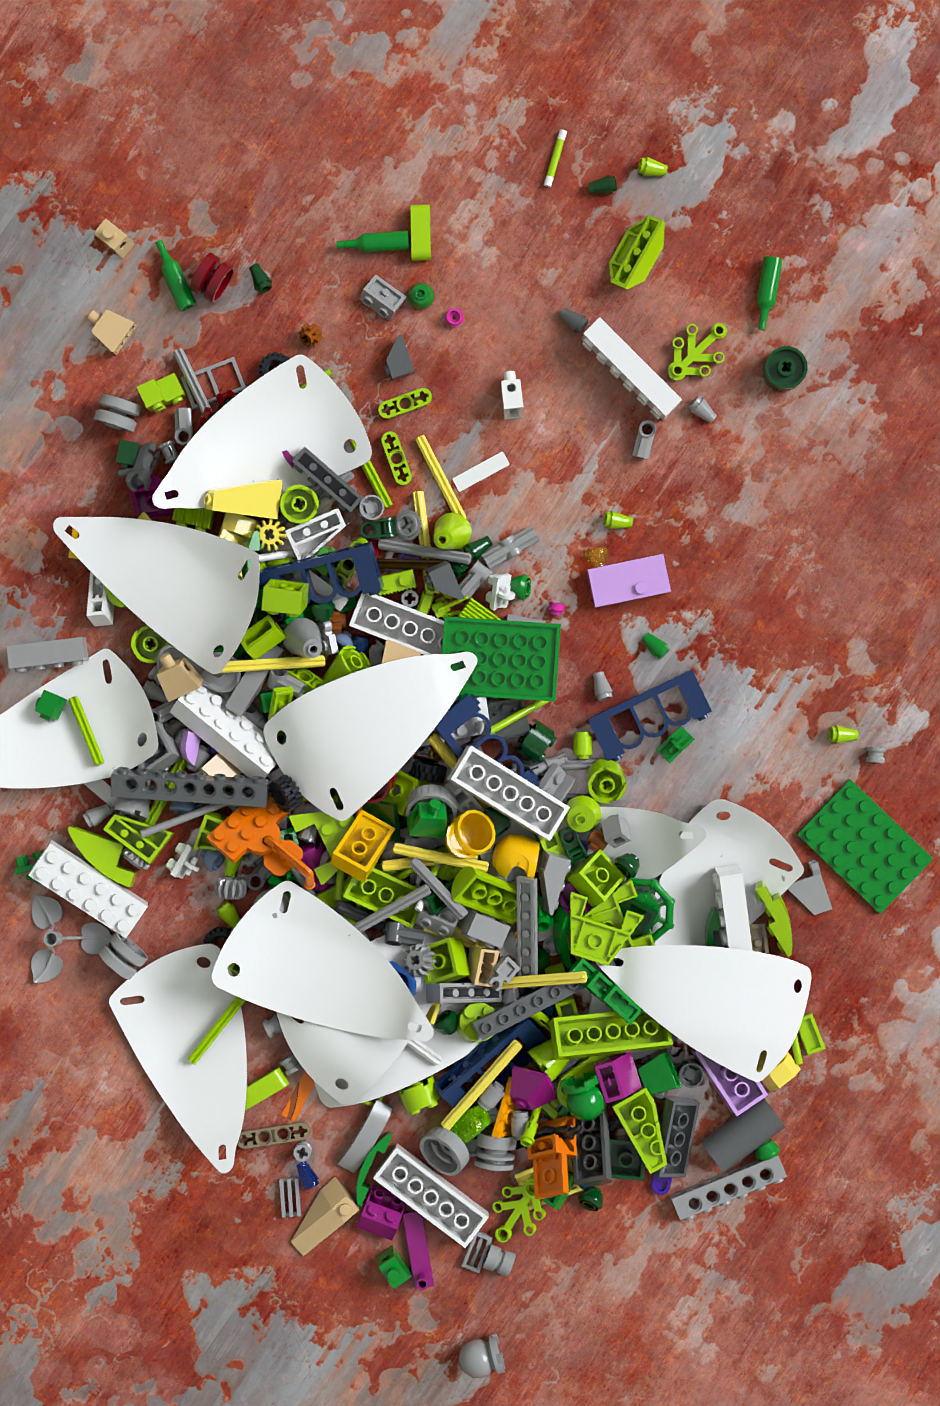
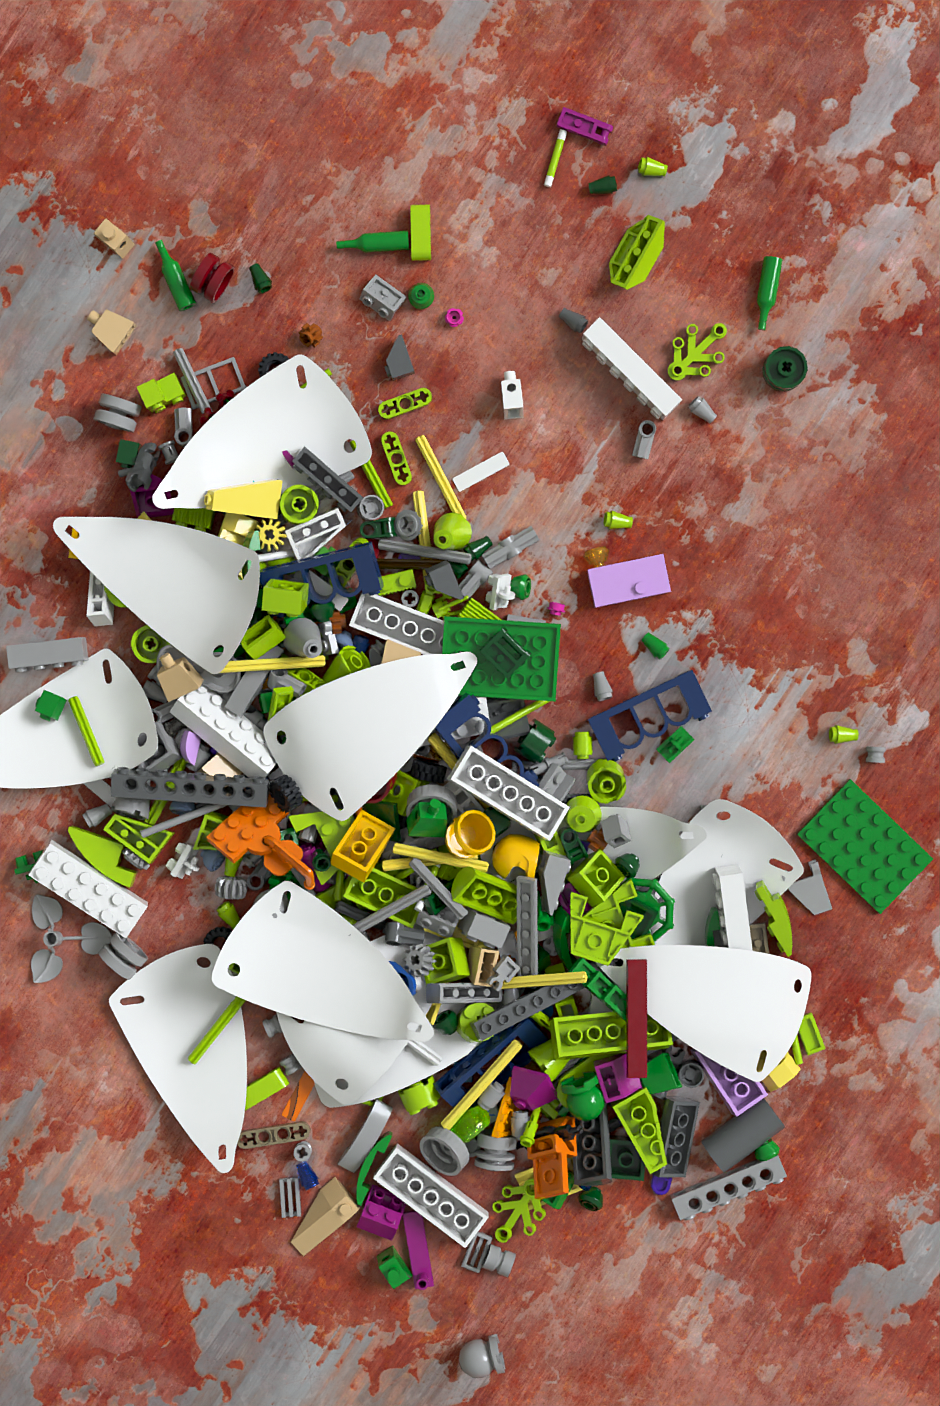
(321, 860): none -> dark green cone
(501, 657): none -> dark green plate
(584, 126): none -> magenta plate
(636, 1018): none -> dark red tile

